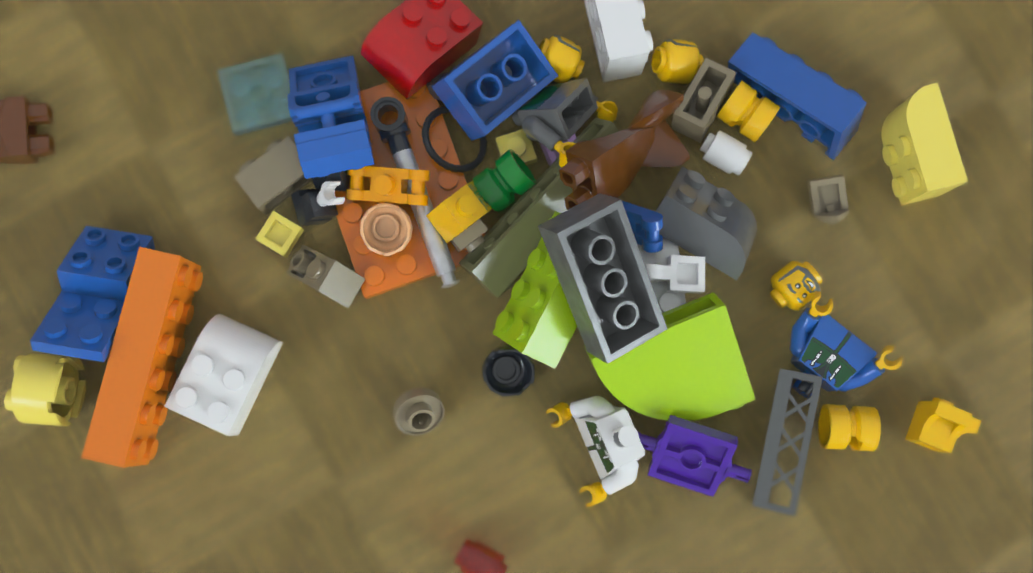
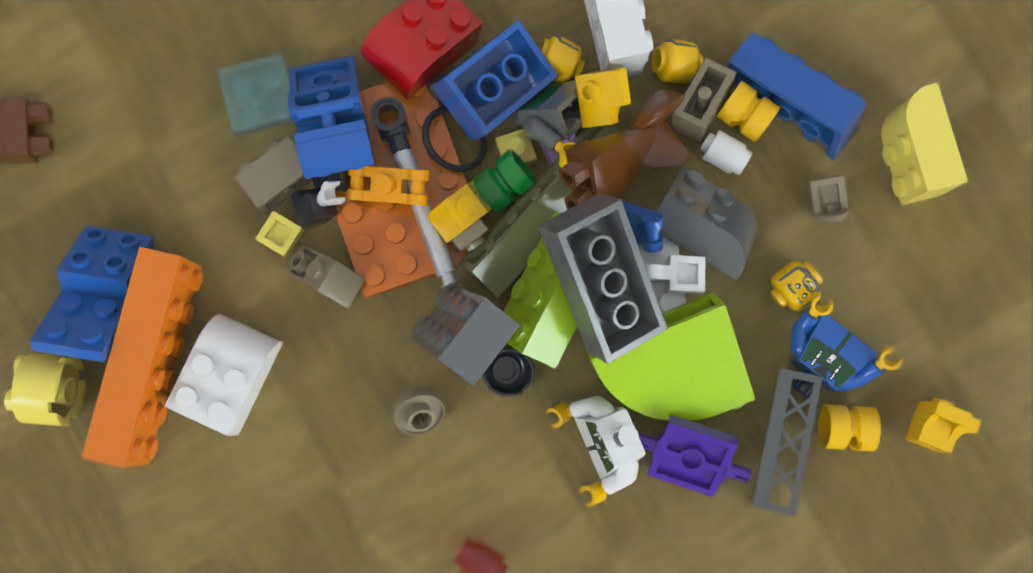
(386, 229): light nougat hair -> none
(464, 332): none -> dark grey brick
(602, 95): none -> yellow brick

